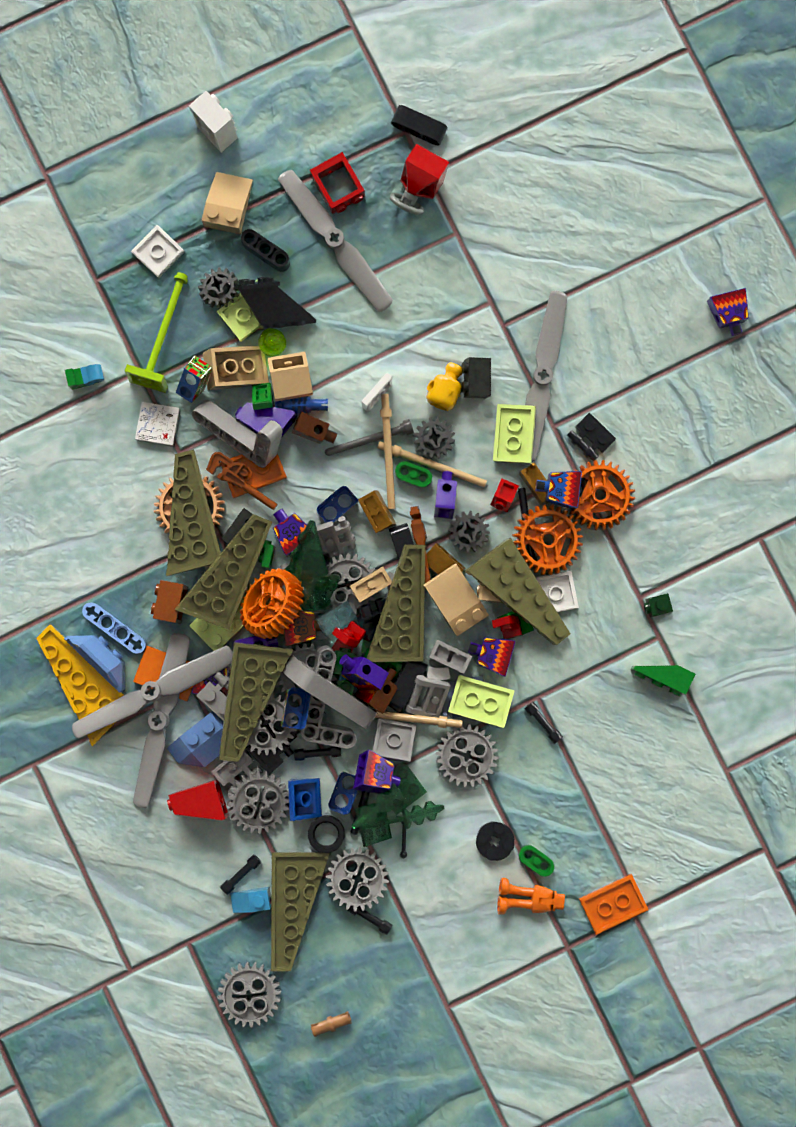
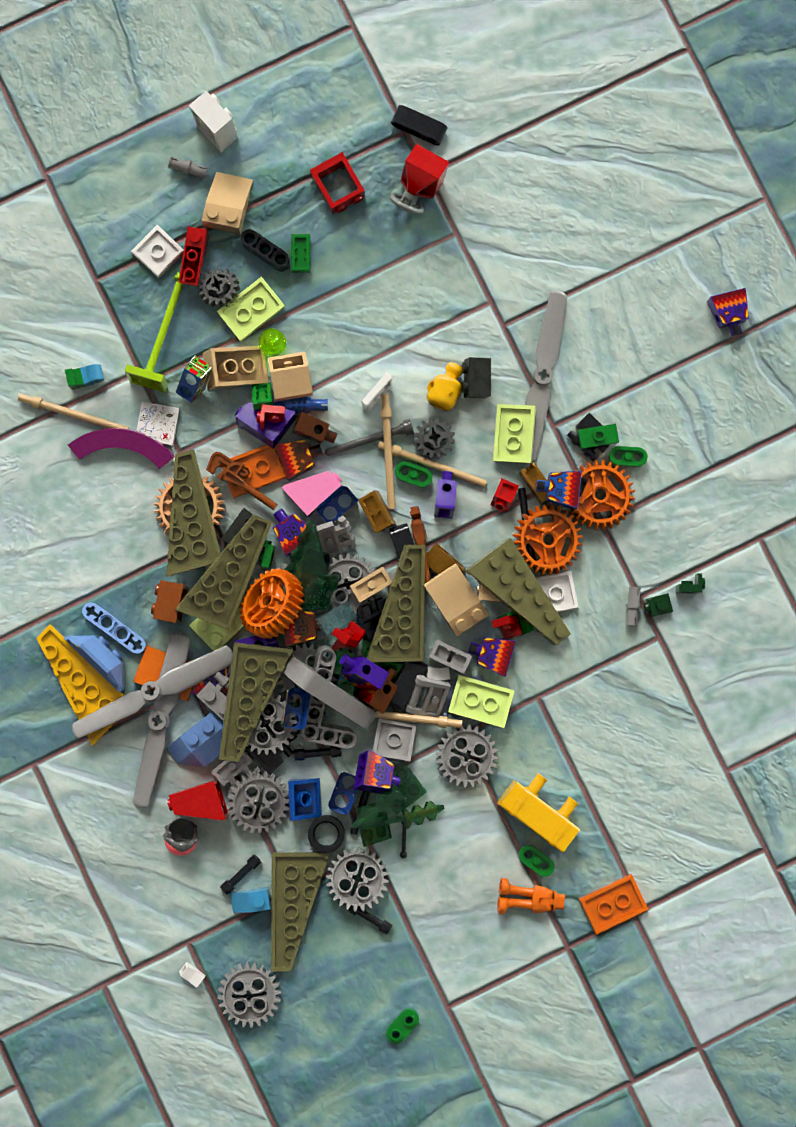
(38, 403): none -> tan bar
(124, 439): none -> magenta tile
(181, 837): none -> dark grey hair
(187, 167): none -> light grey pin
(191, 974): none -> white piece
(193, 255): none -> red slope
(258, 447): light grey beam -> none
(271, 304): black piece -> none
(272, 413): none -> red bracket
(297, 457): none -> torso
(300, 253): none -> green plate
(312, 490): none -> bright pink slope
(331, 1024): medium nougat pin -> none
(346, 254): light grey piece -> none
(404, 1028): none -> green plate
(477, 529): dark grey gear -> none
(484, 838): black plate -> none
(537, 815): none -> yellow piece
(554, 735): black bar -> none
(598, 436): none -> green plate
(627, 456): none -> green plate
(633, 606): none -> light grey pin
(671, 676): green slope -> none
(690, 588): none -> dark green bracket

